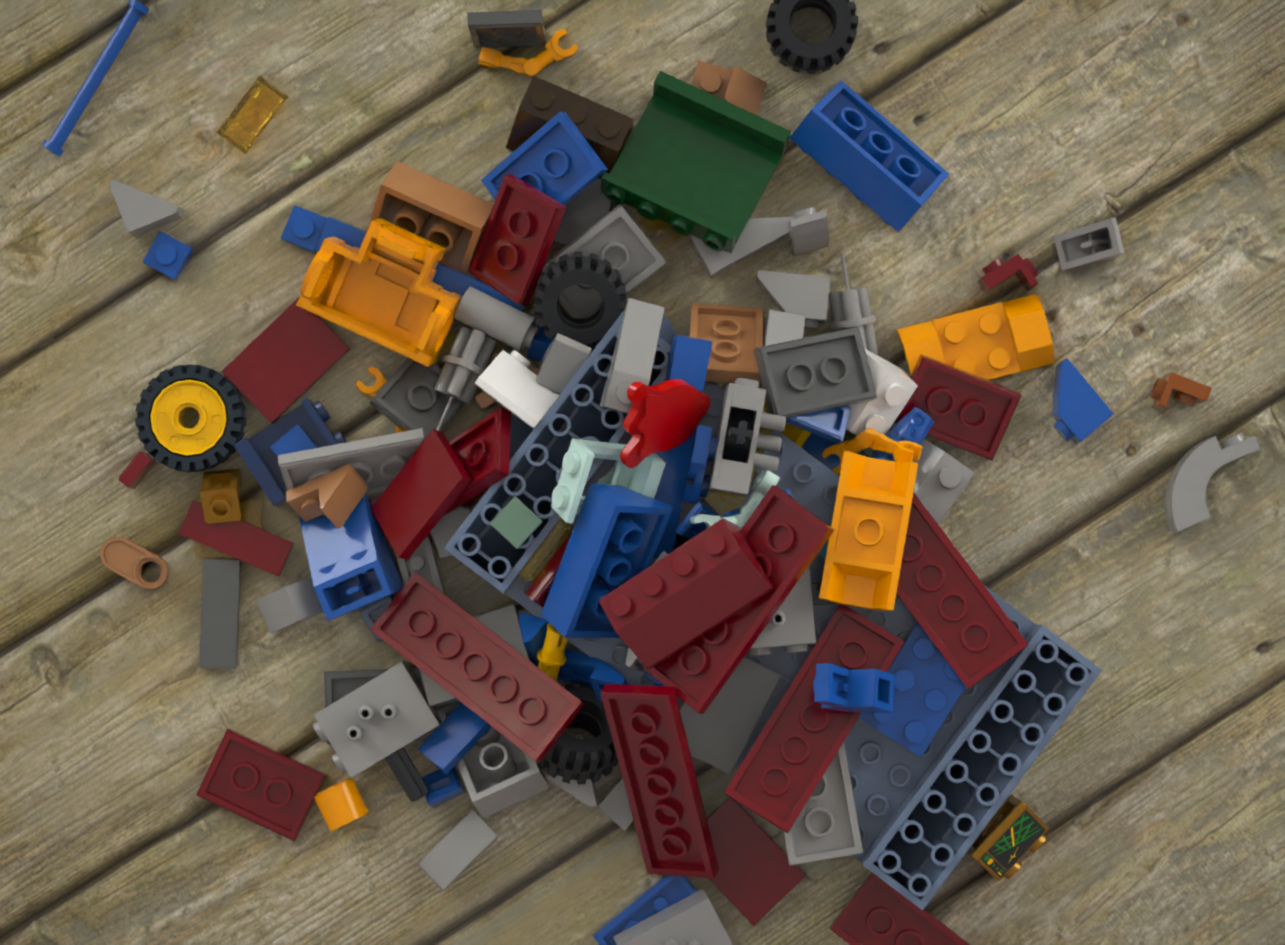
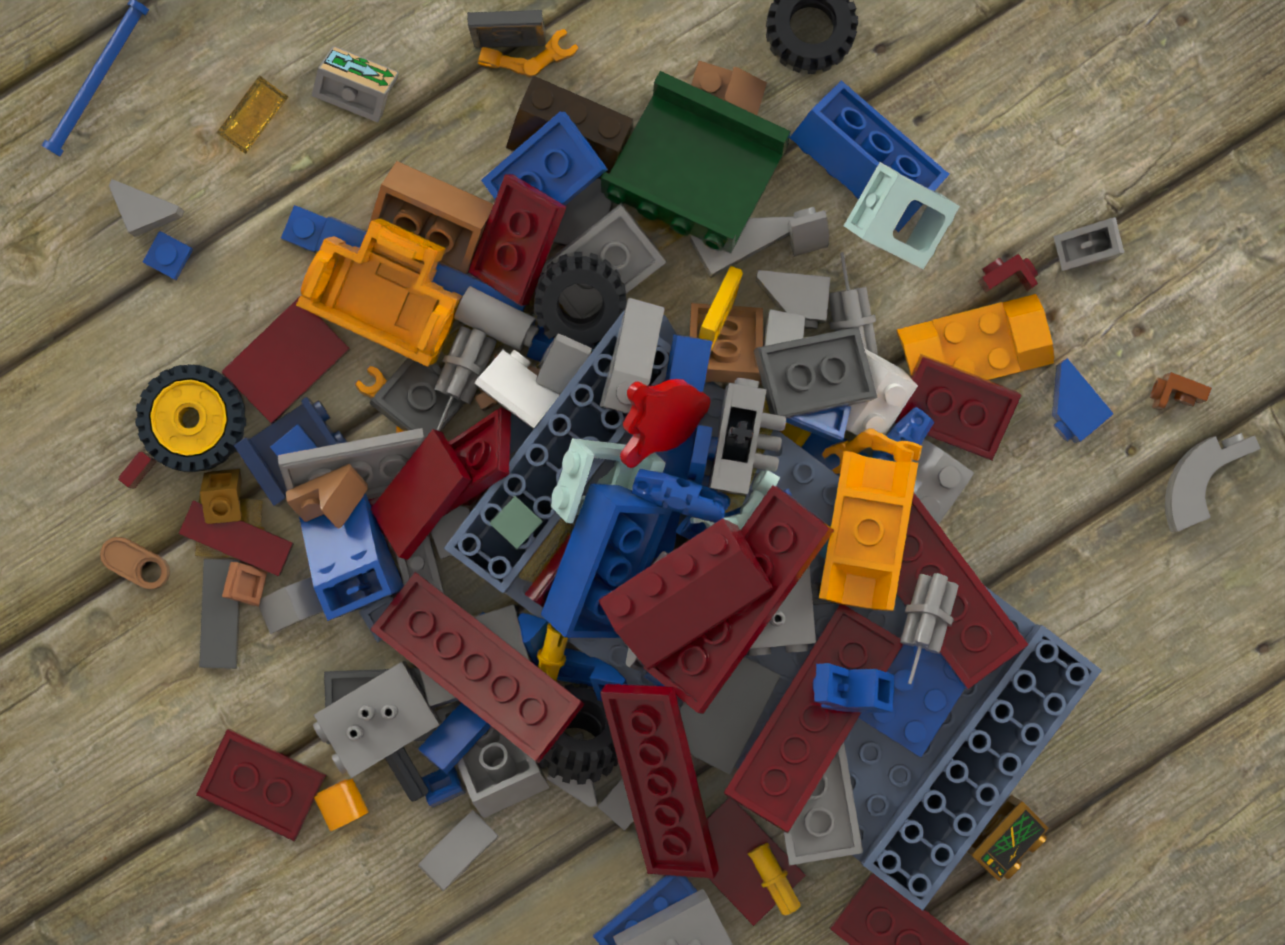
(244, 584): none -> nougat tile
(354, 83): none -> panel
(680, 495): none -> blue hinge
(721, 306): none -> yellow tile
(774, 879): none -> yellow axle
(883, 206): none -> light aqua window
(929, 615): none -> light grey piece

